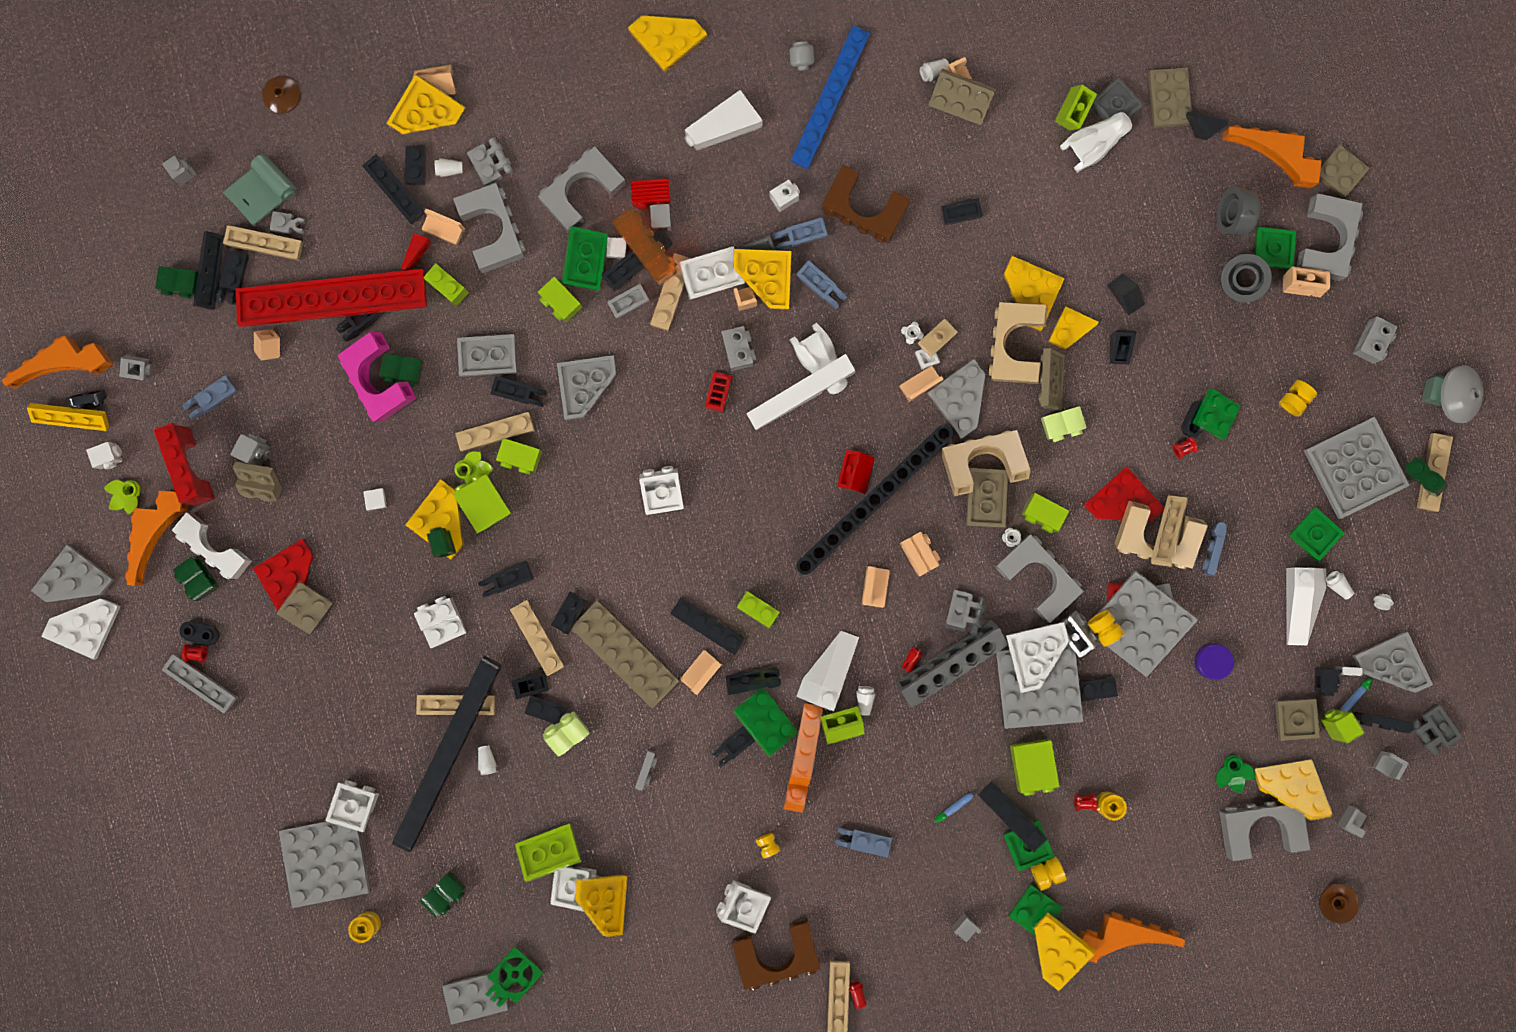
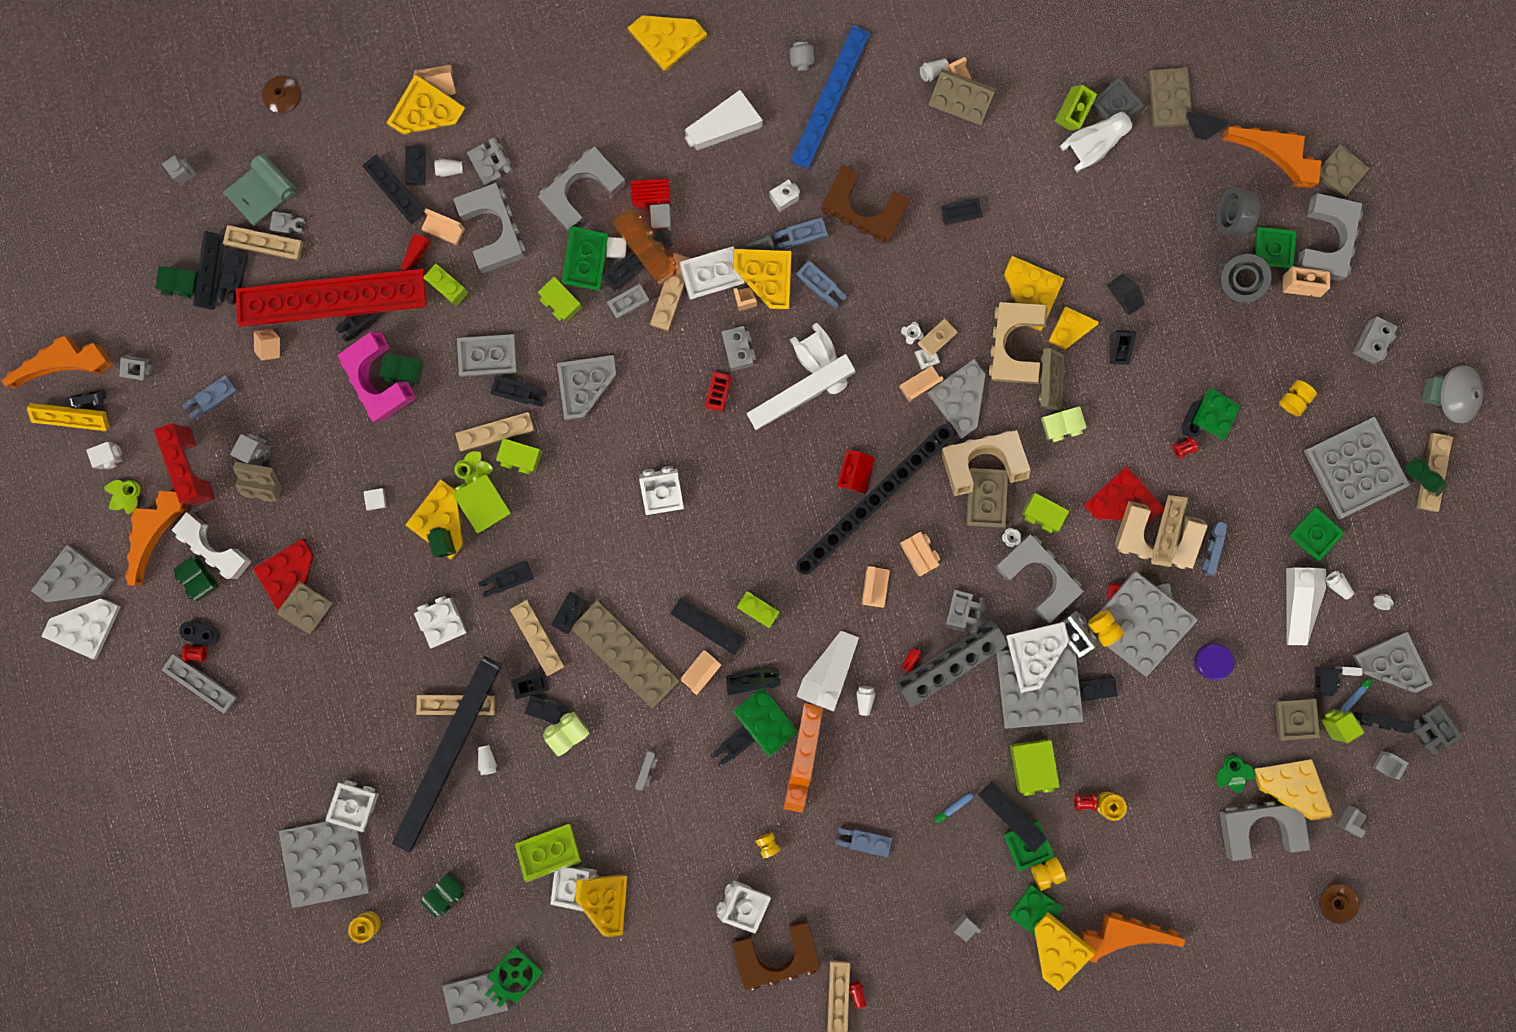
(842, 725): lime brick -> none

